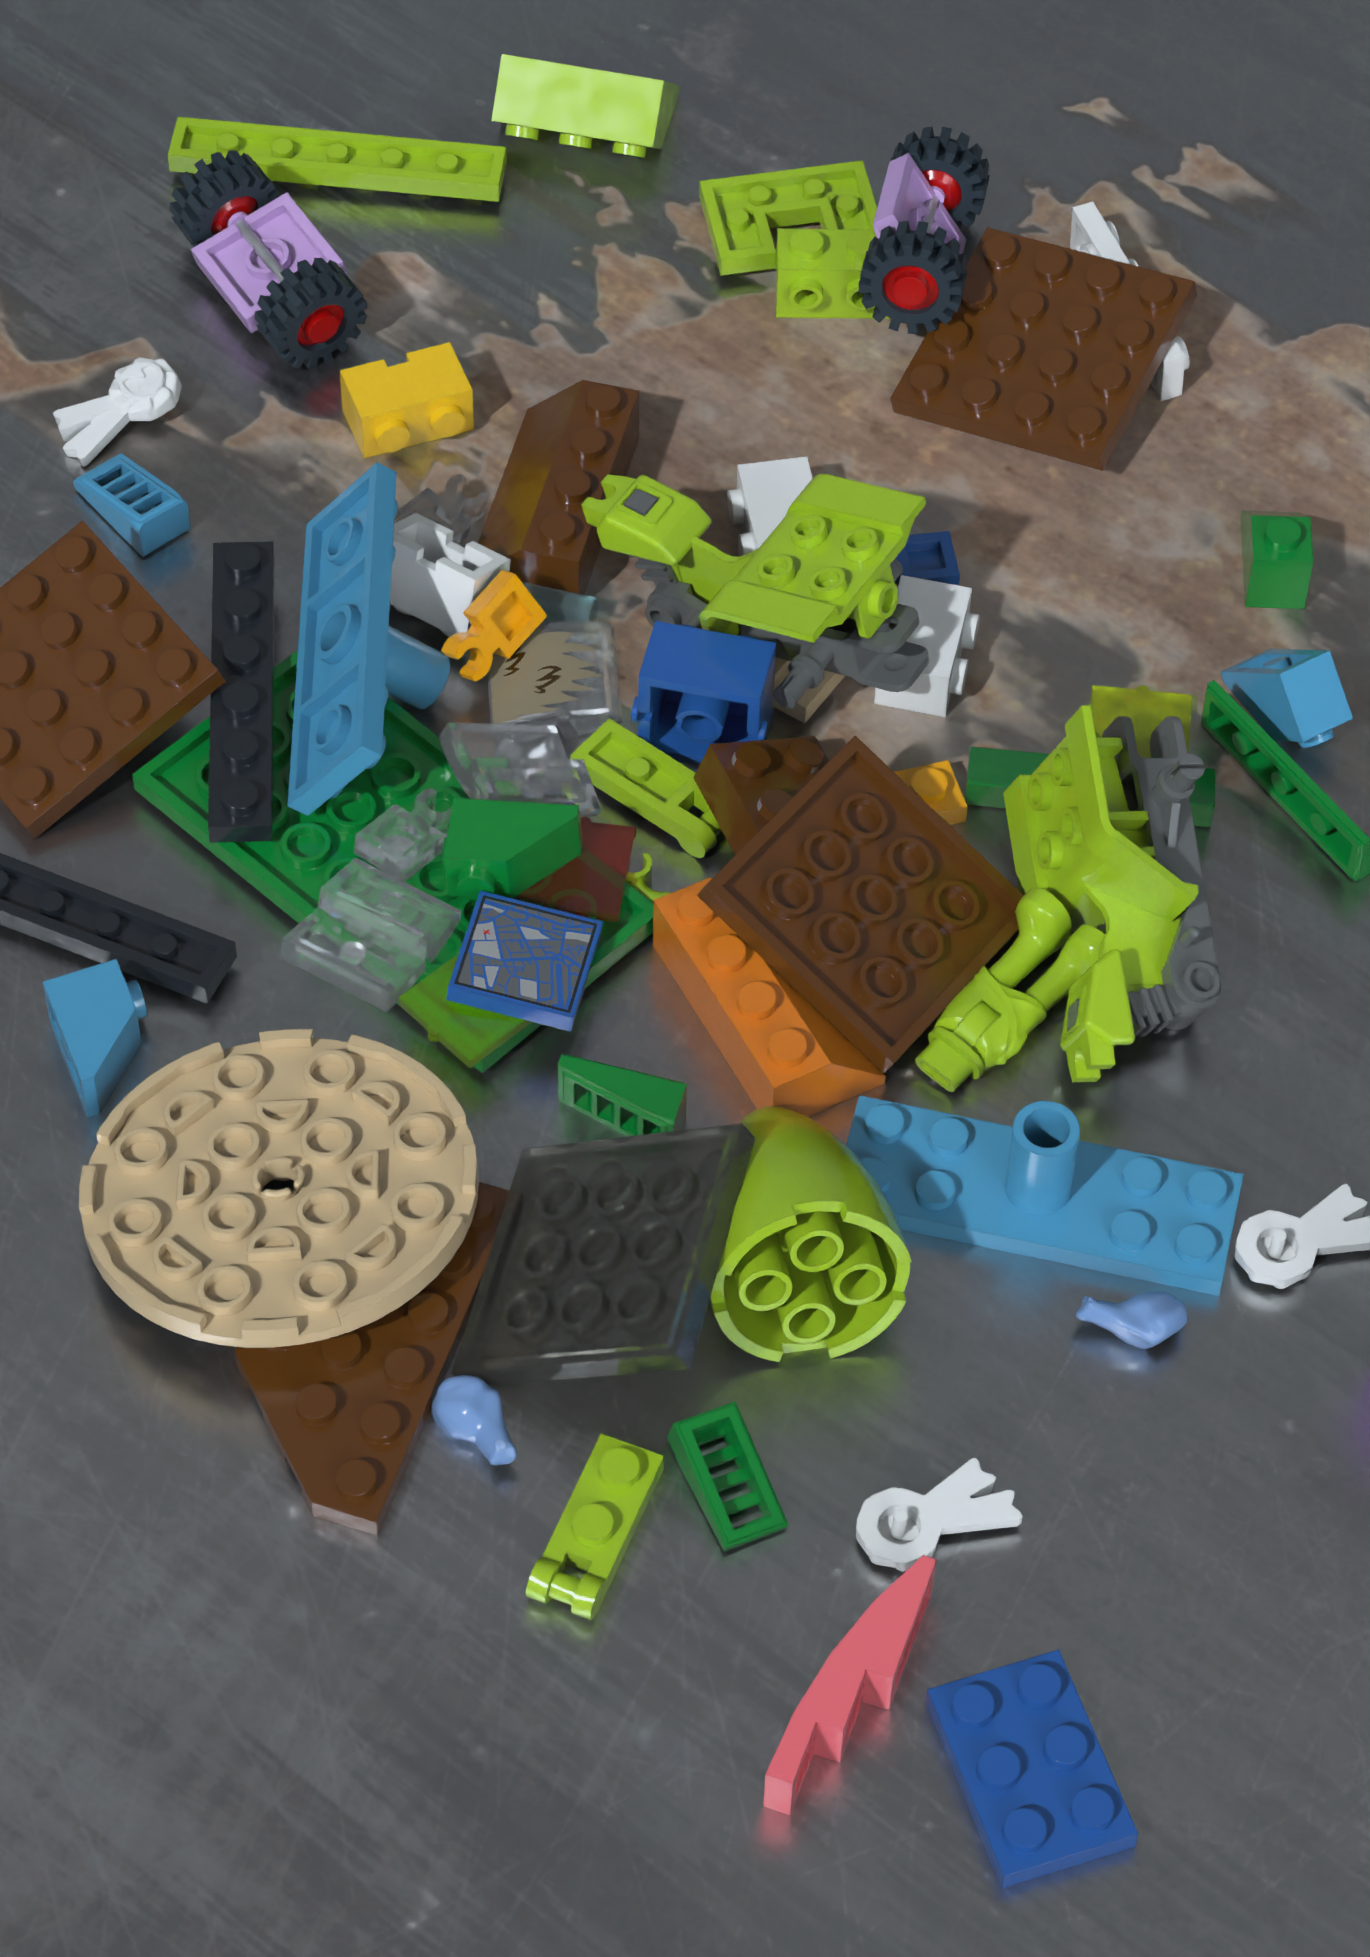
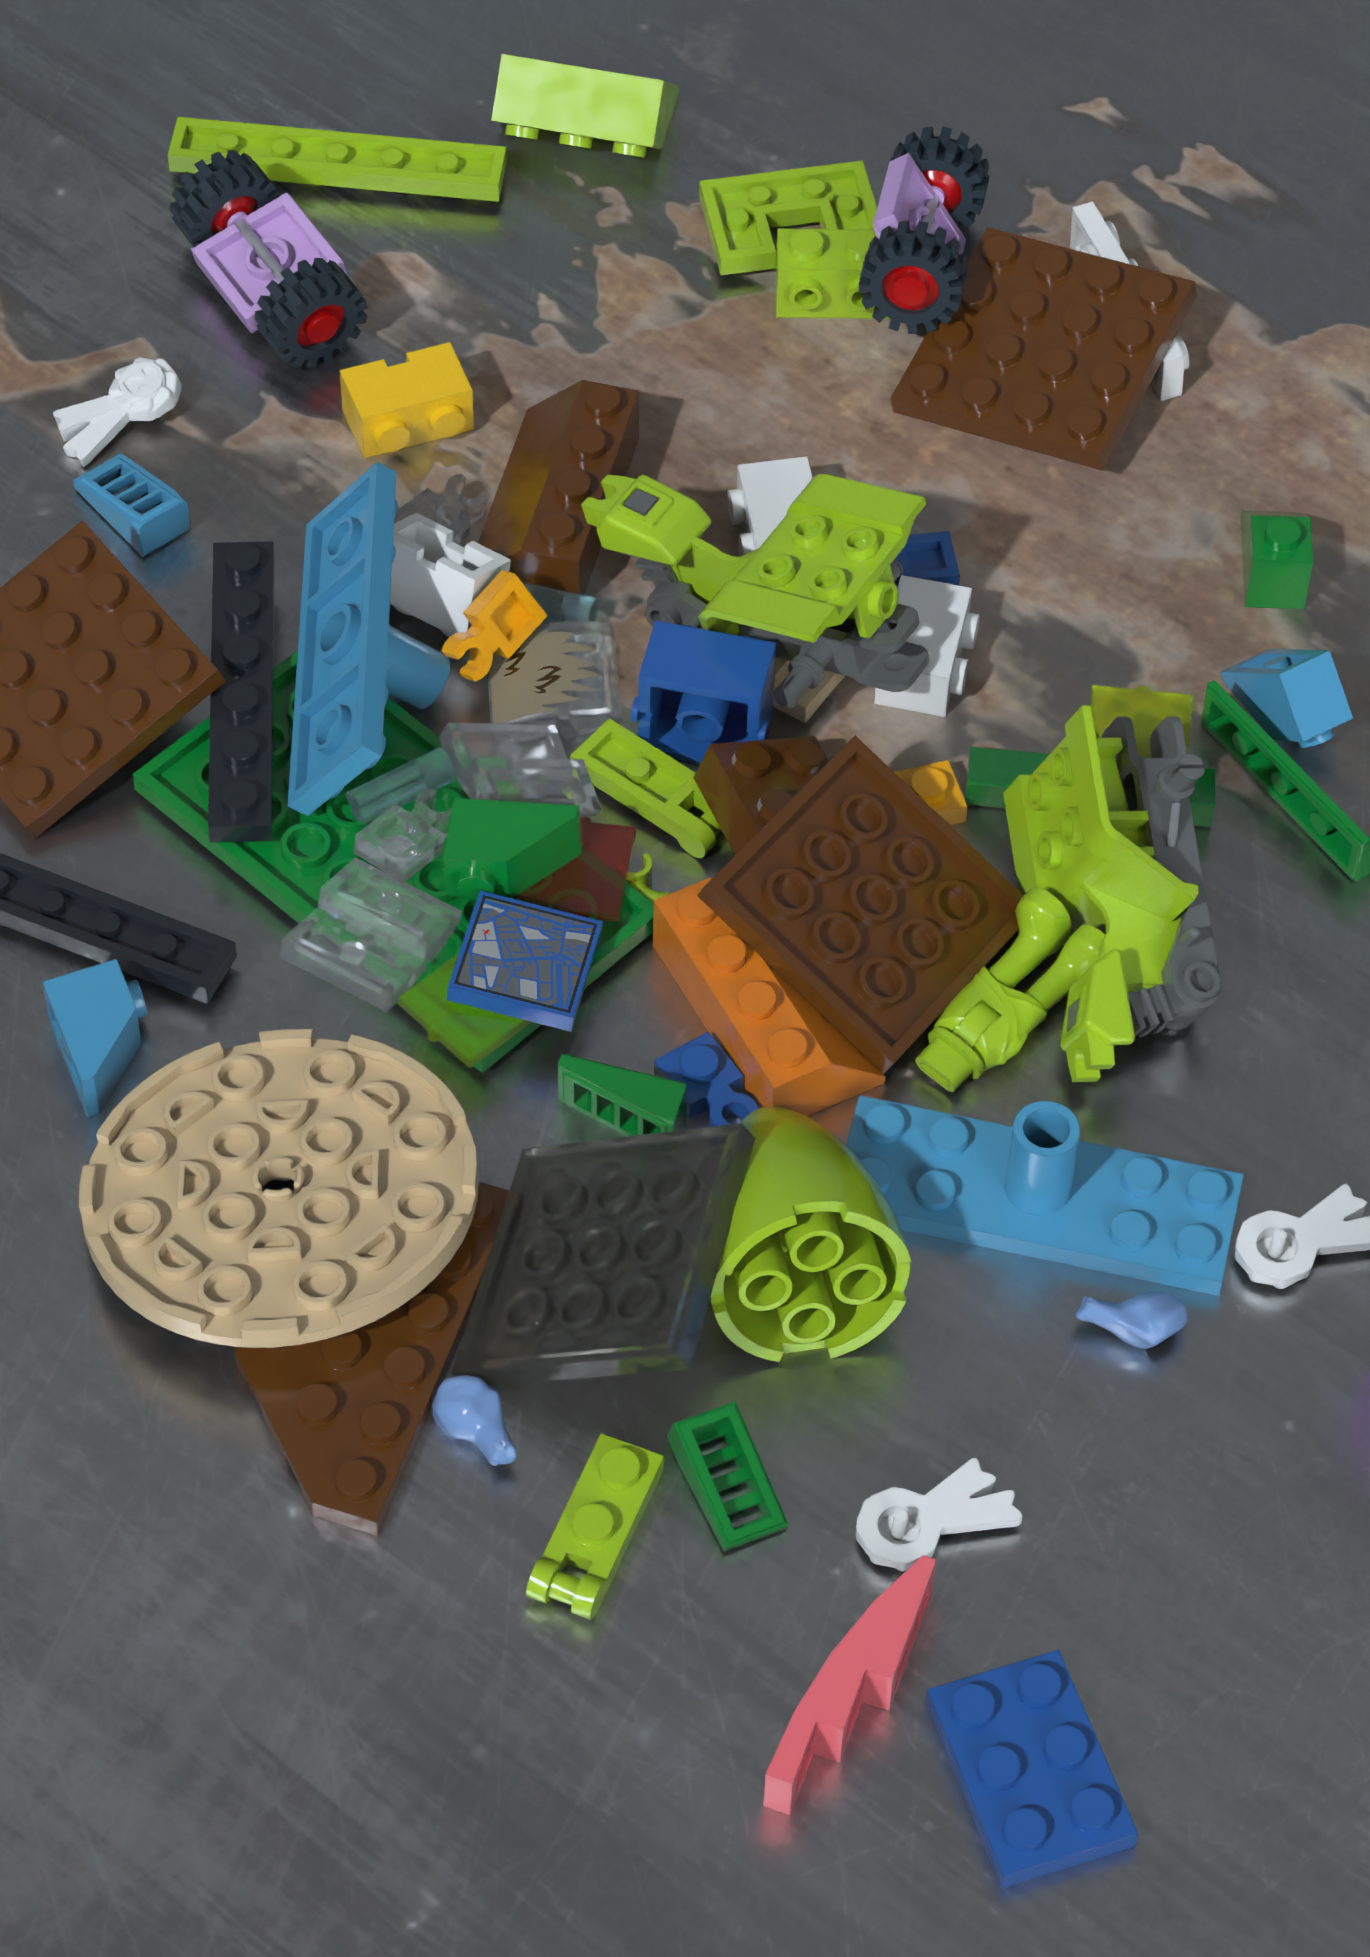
(401, 785): none -> clear light blue piece
(710, 1079): none -> blue plate

